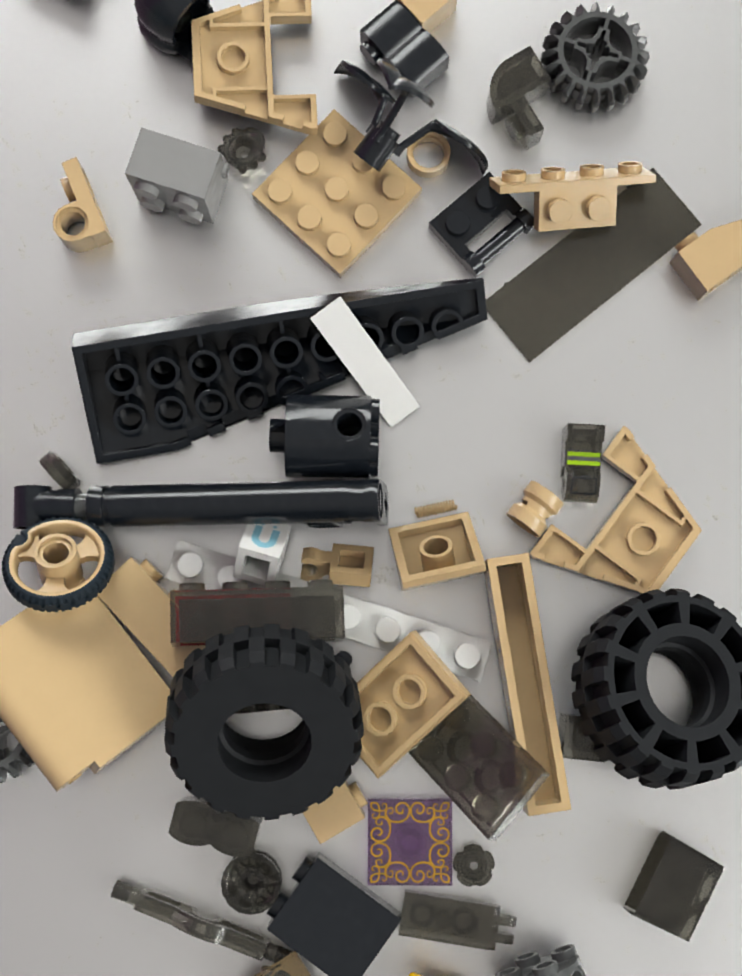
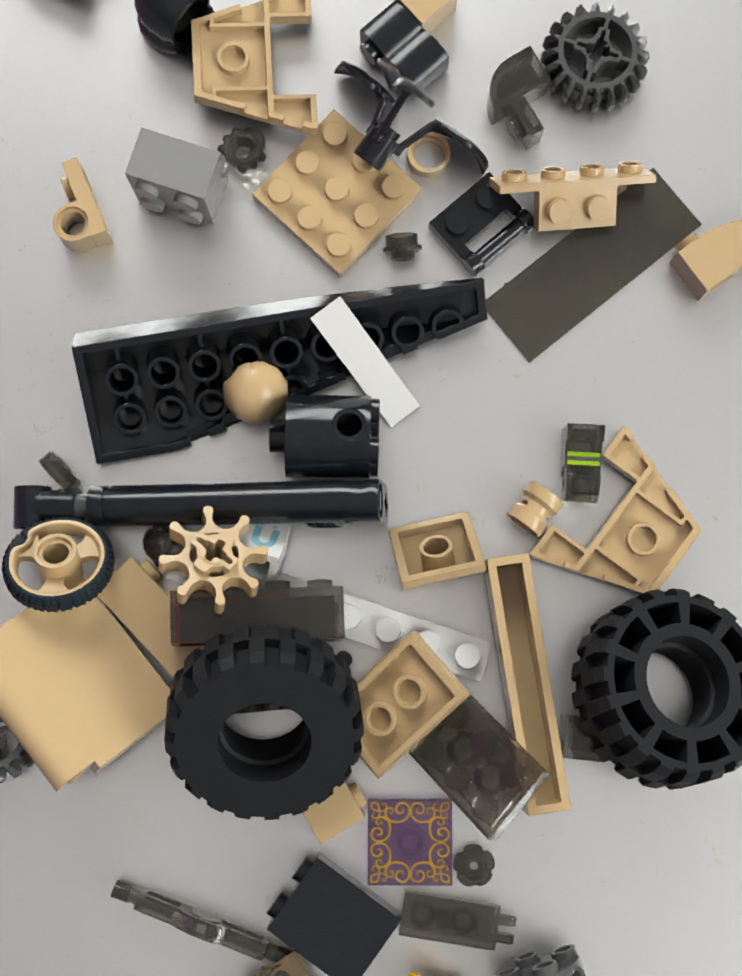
(157, 542): none -> clear smoke animal
(201, 825): clear smoke brick -> none
(213, 559): none -> tan gear
(252, 882): clear smoke wheel -> none
(256, 392): none -> tan hair
(344, 564): tan plate -> none
(402, 246): none -> clear smoke plate
(430, 511): tan leg -> none
(674, 886): clear smoke piece -> none

